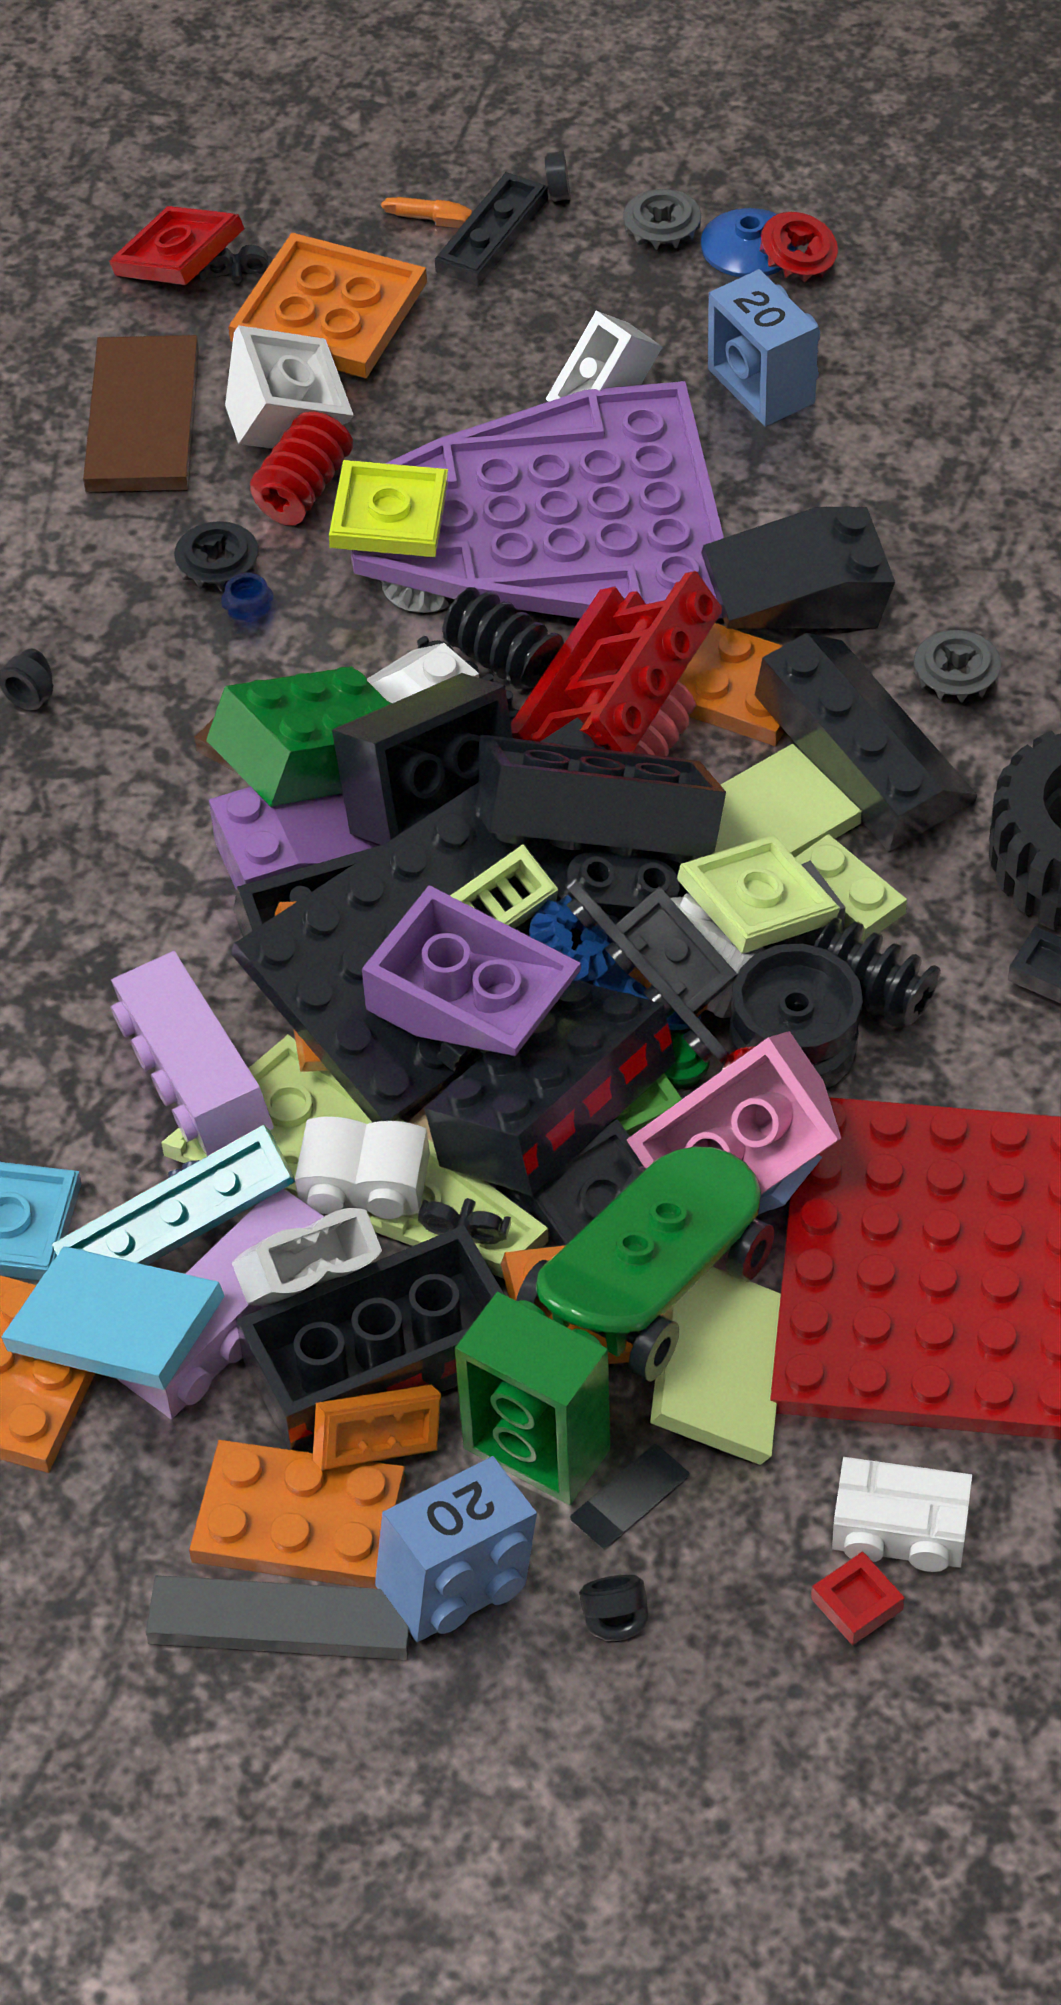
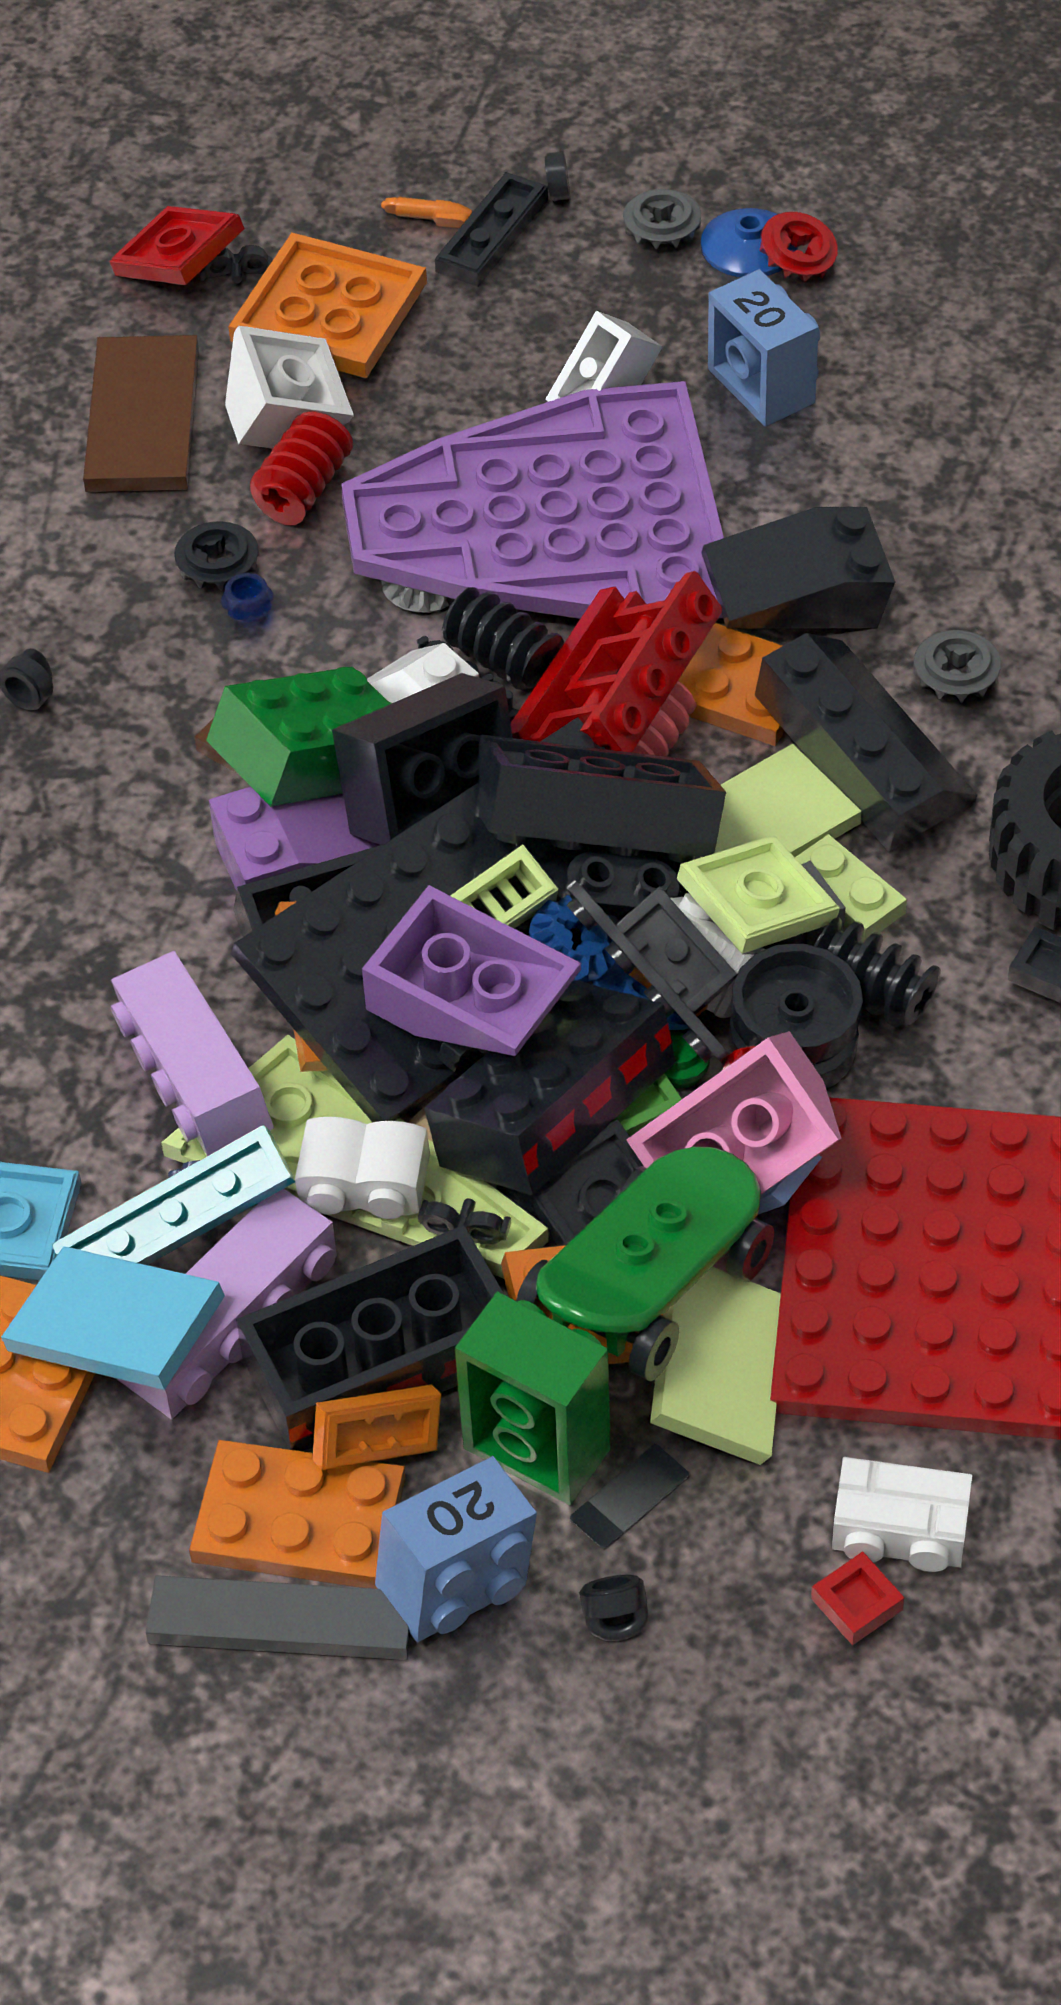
(306, 1256): white brick -> none
(388, 508): neon yellow plate -> none

